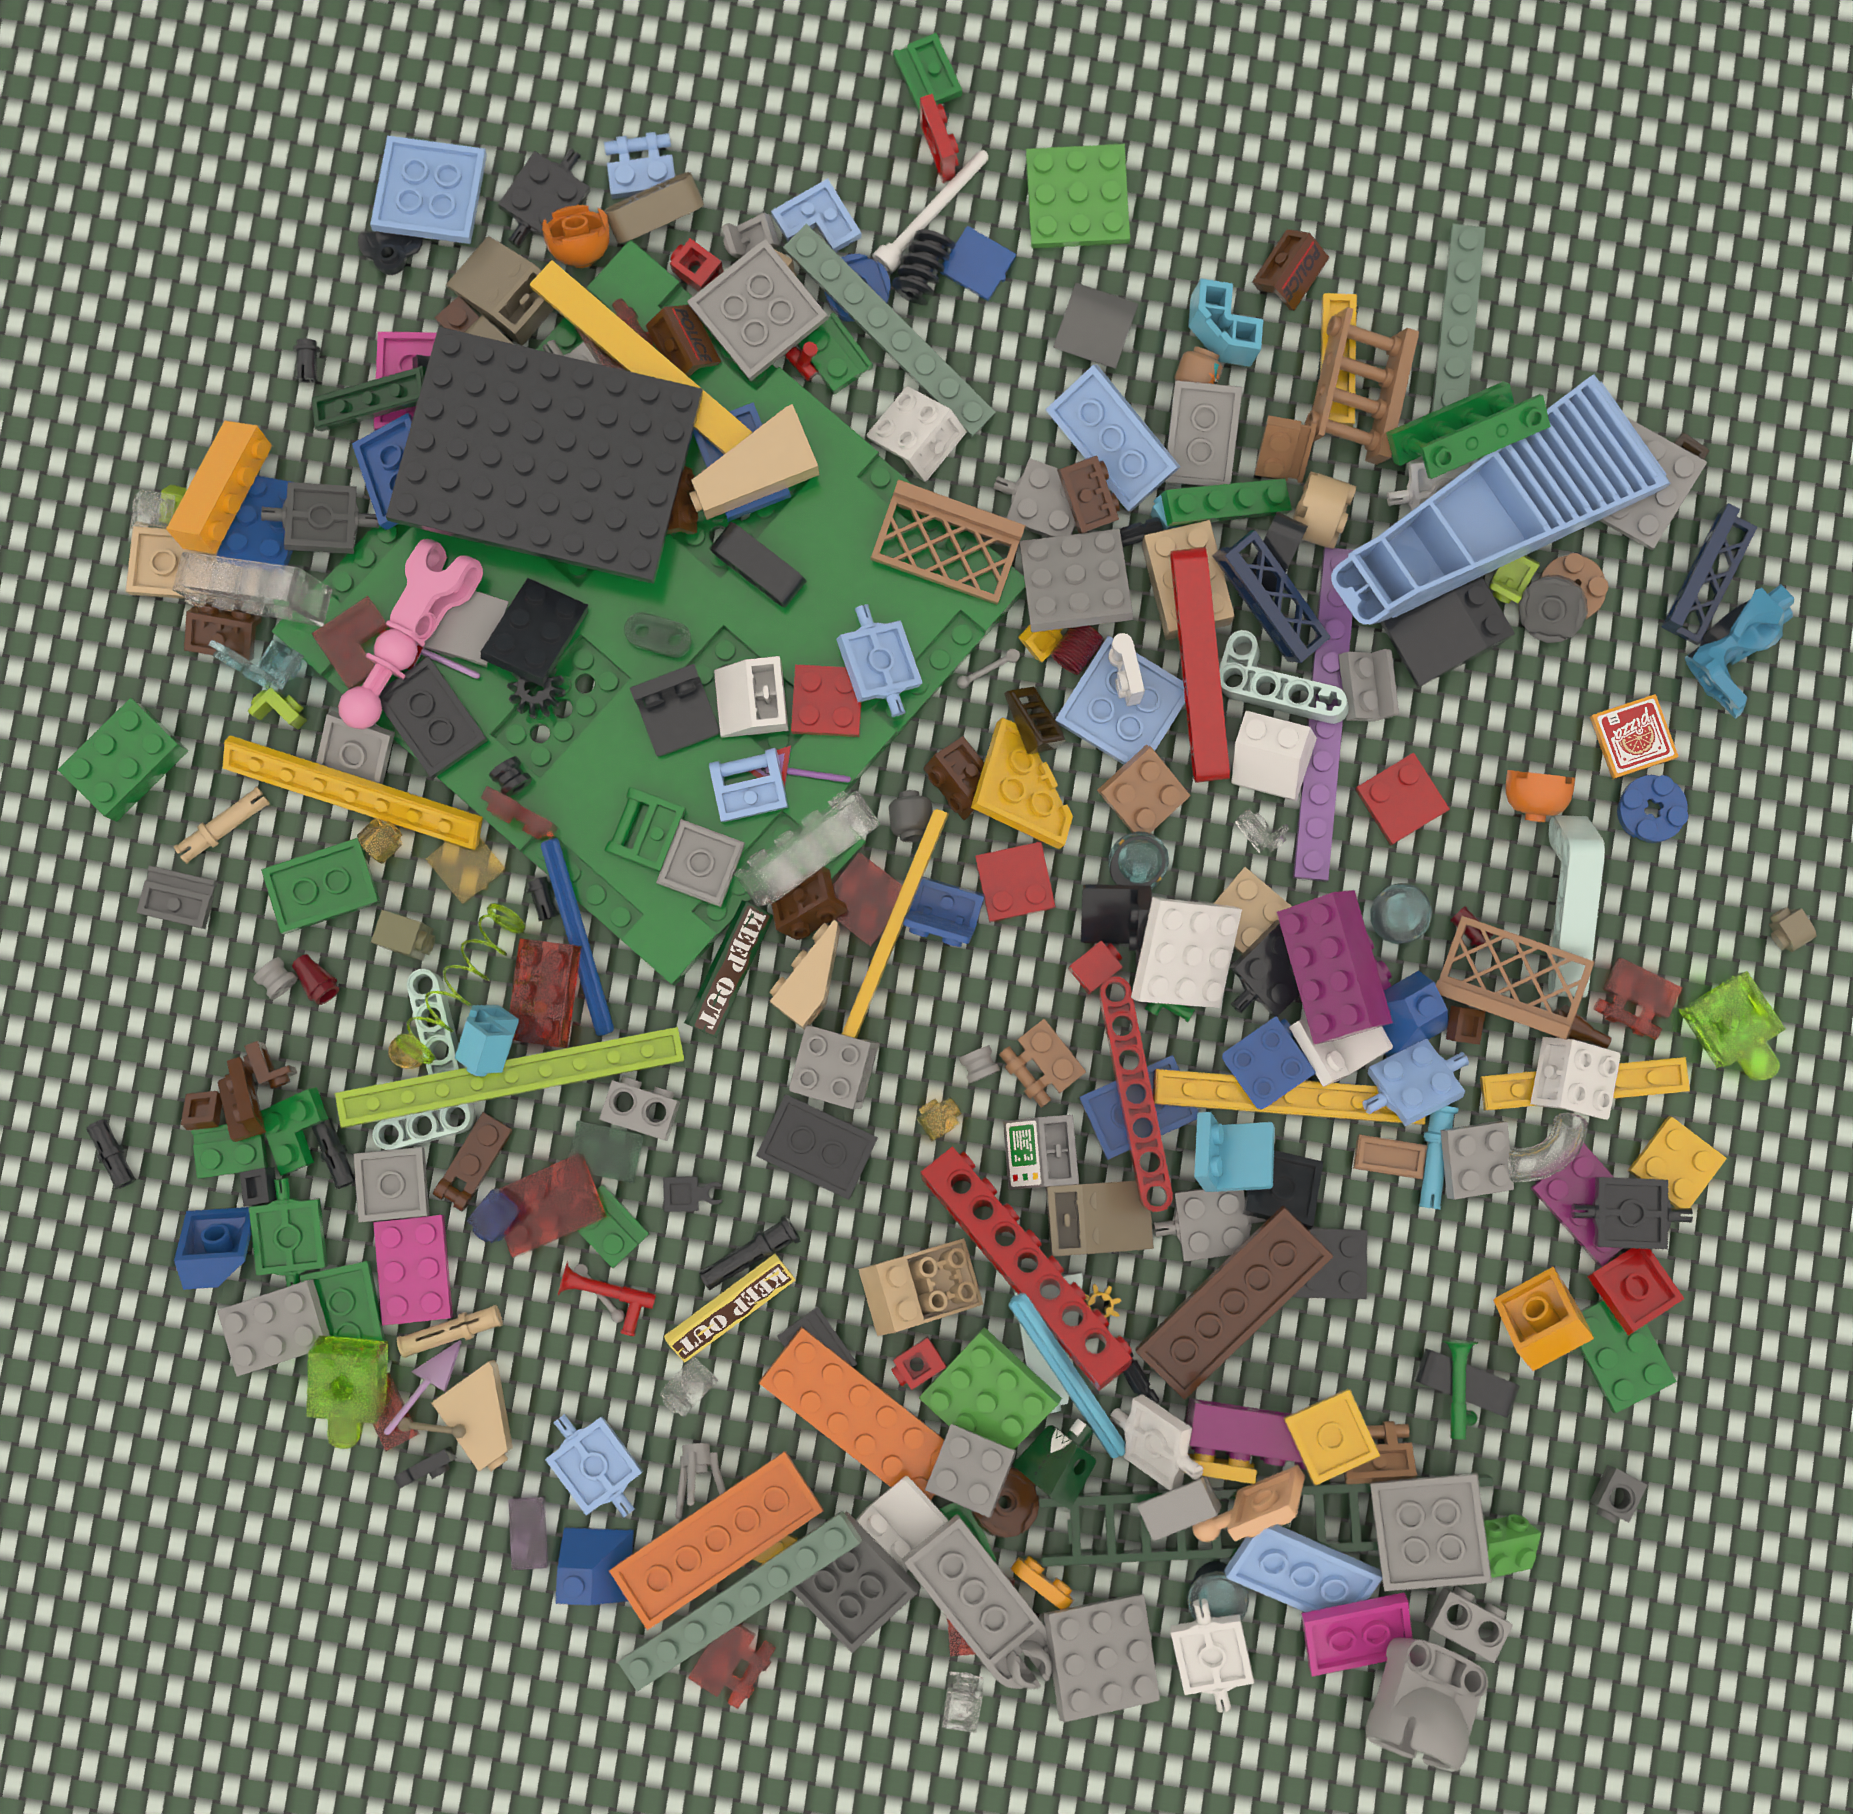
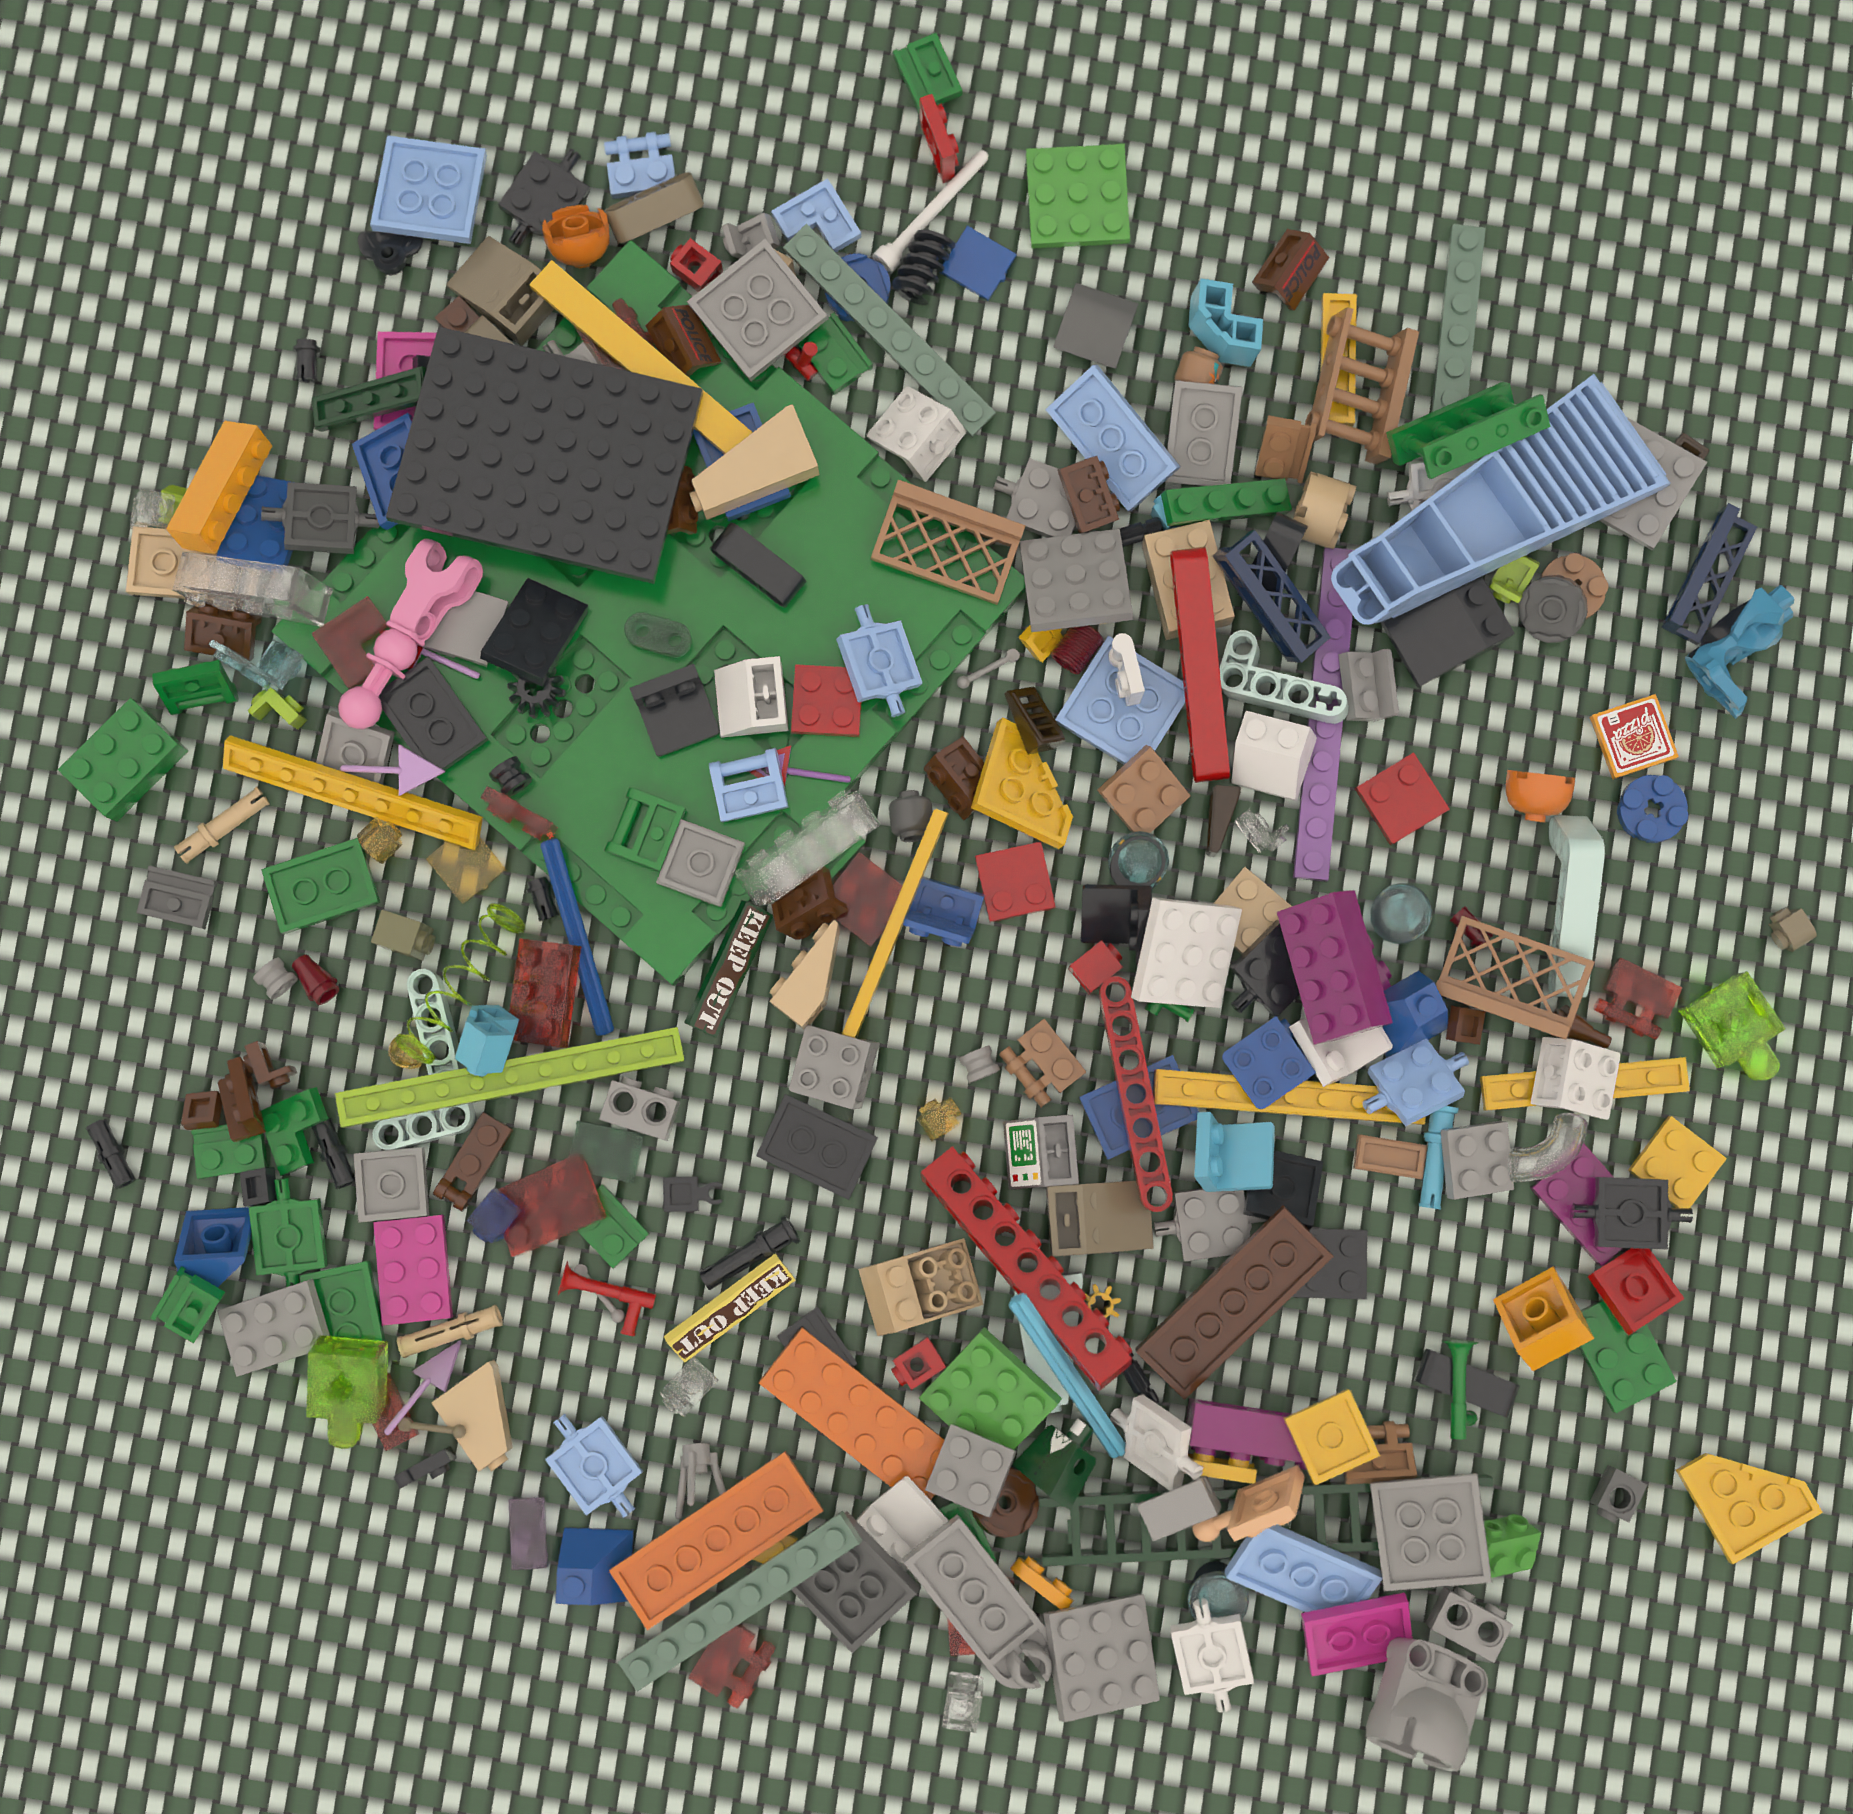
(187, 1305): none -> green plate
(194, 686): none -> green plate
(412, 770): none -> lavender piece
(1221, 809): none -> dark brown slope
(1745, 1503): none -> yellow plate

